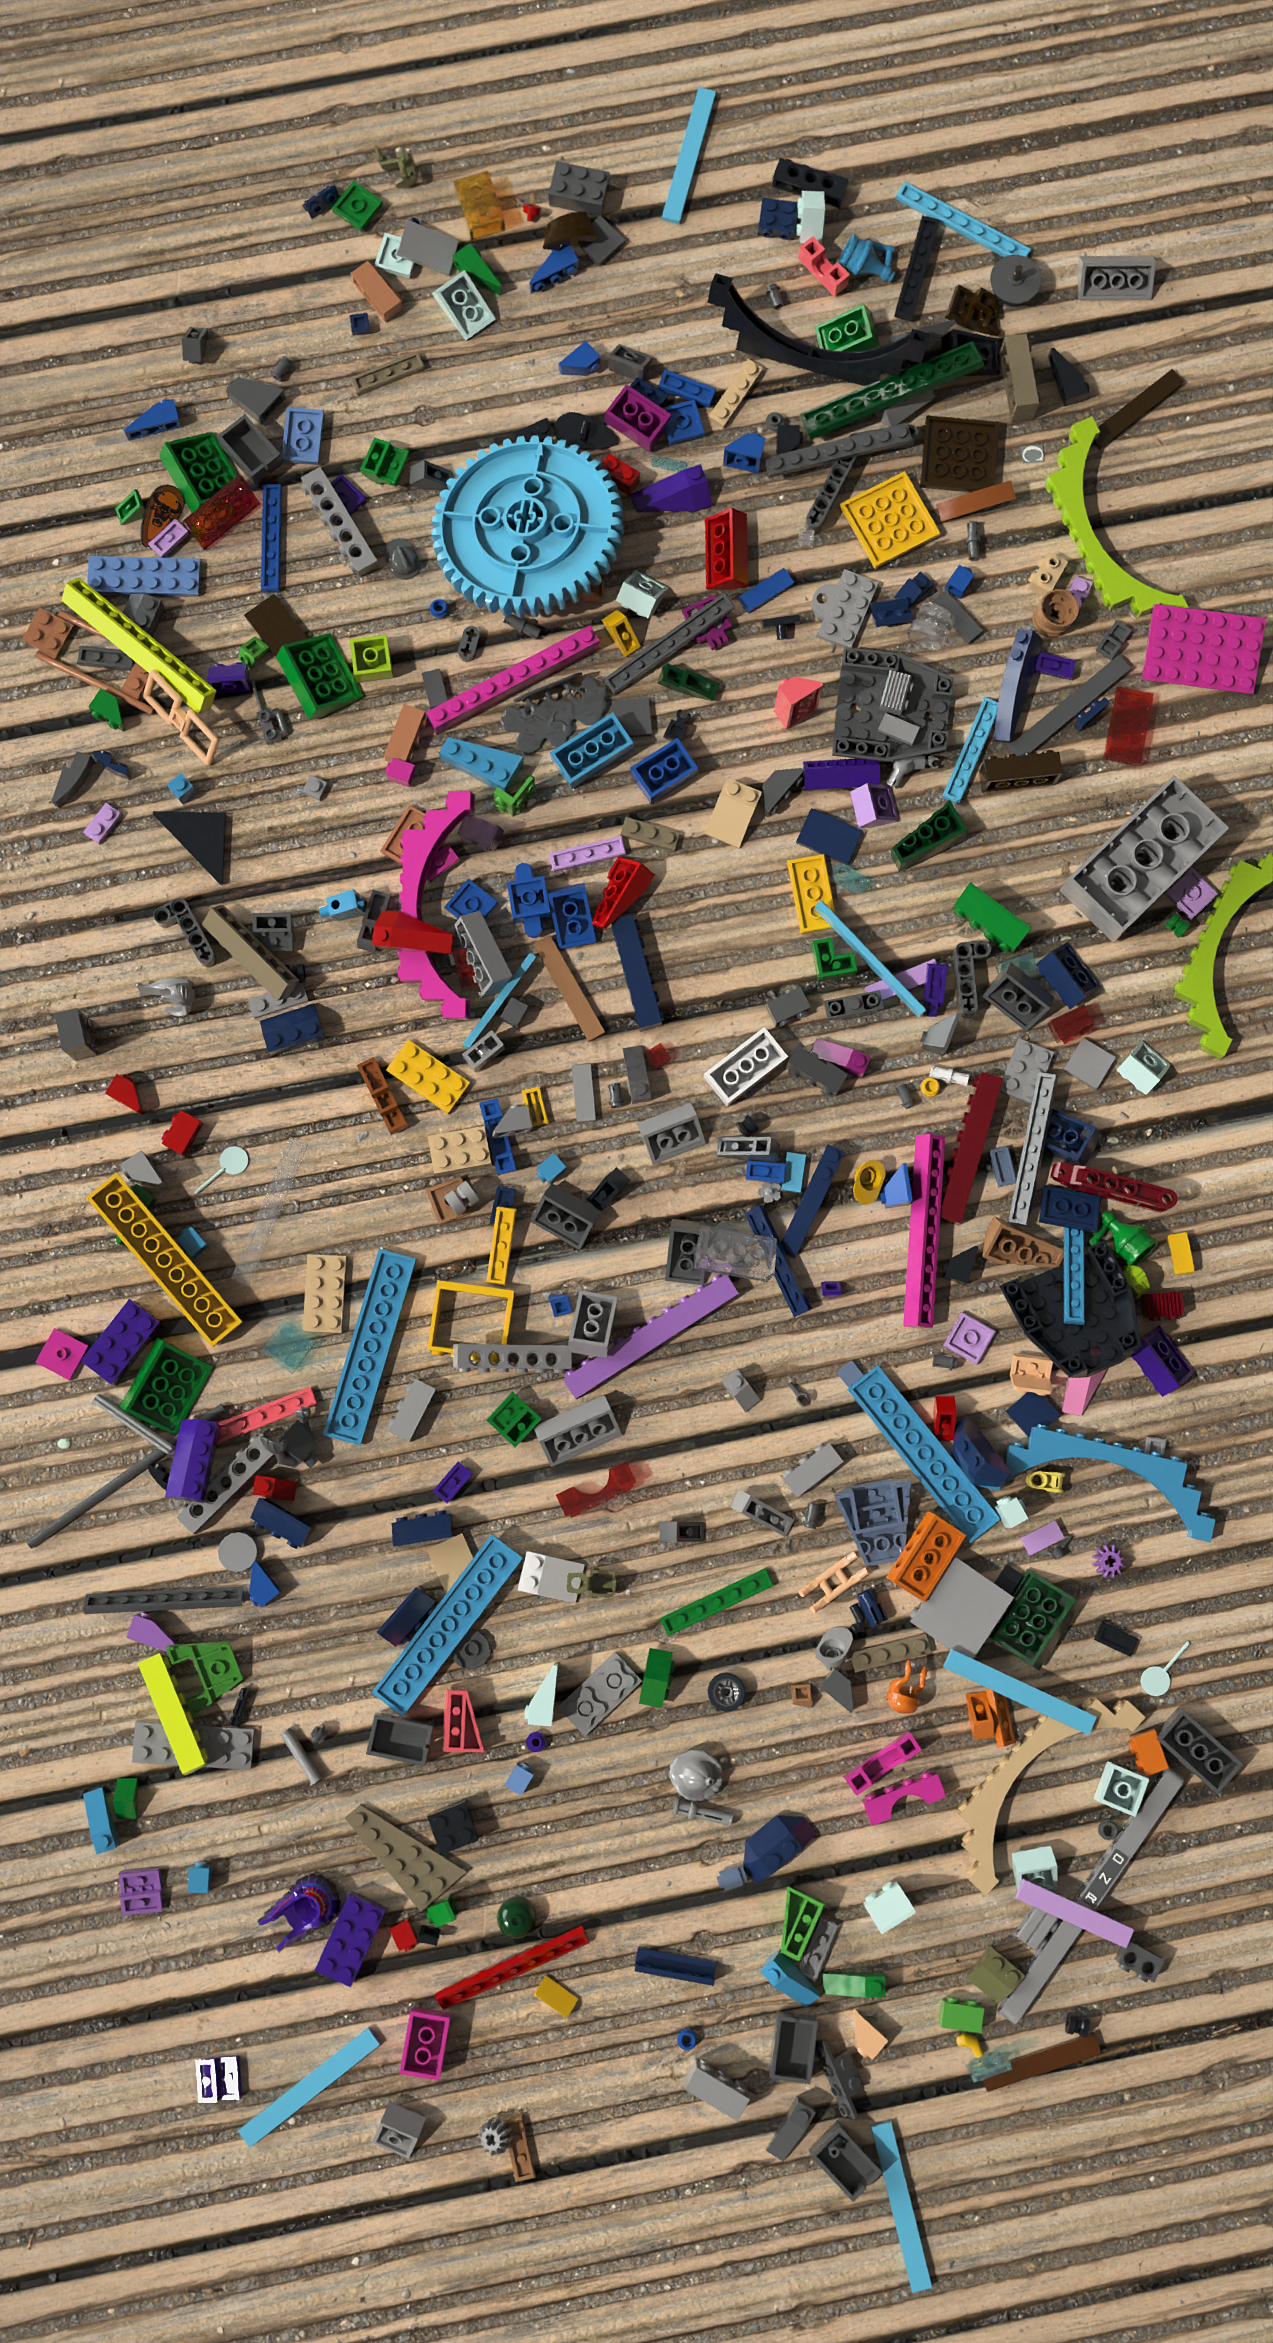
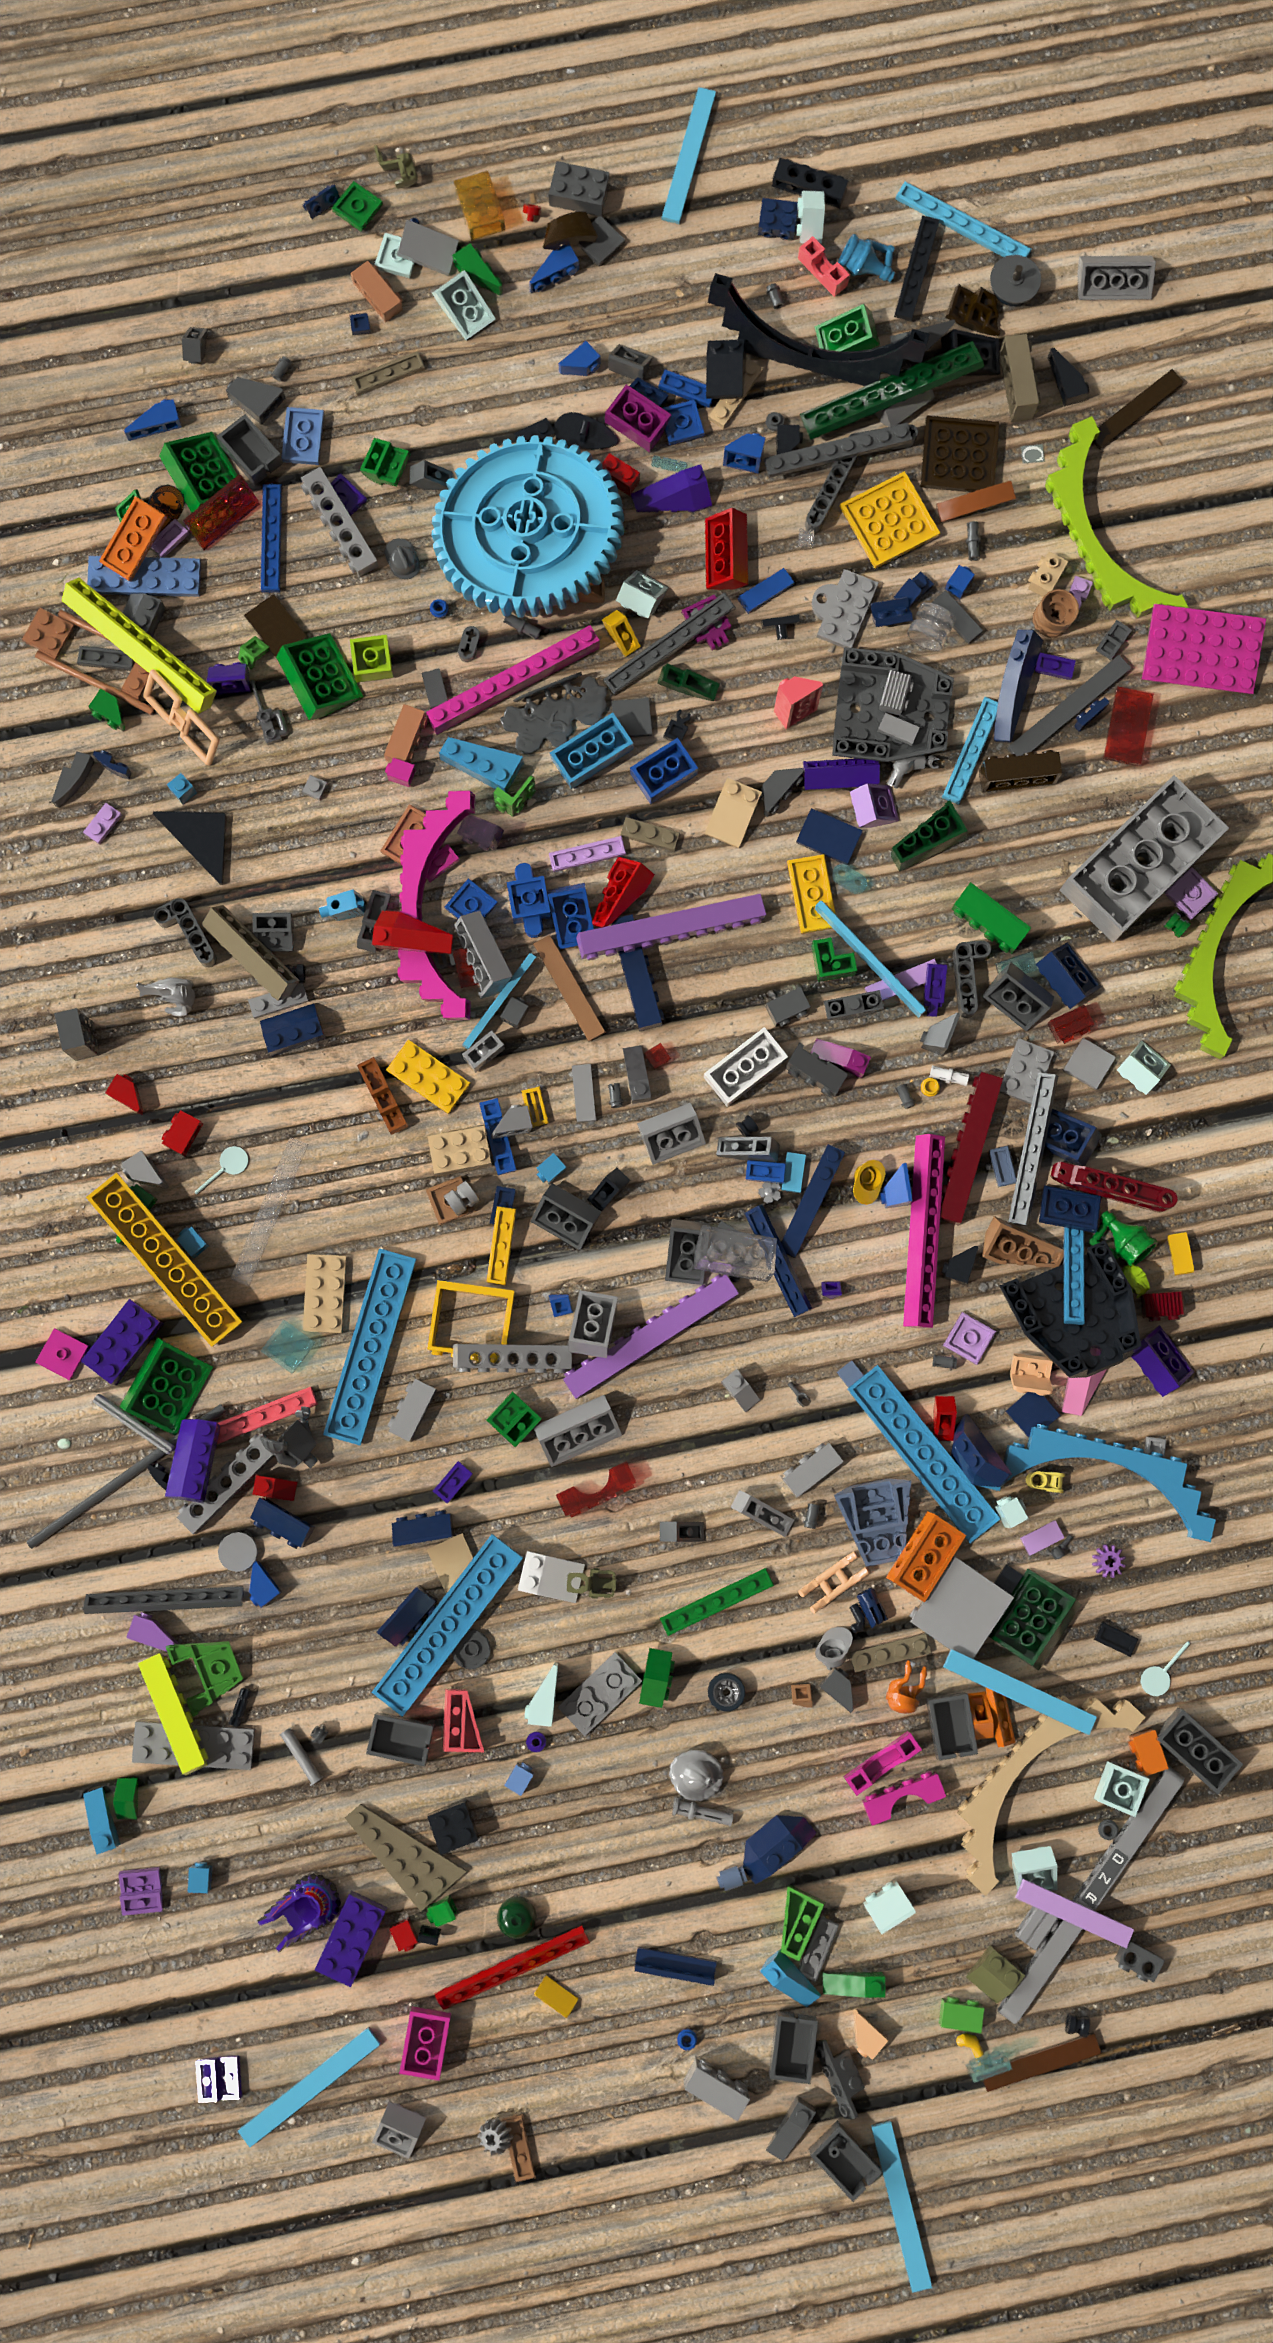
(133, 539): none -> orange tile
(671, 926): none -> medium lavender brick
(725, 368): none -> black slope
(951, 1726): none -> dark grey piece

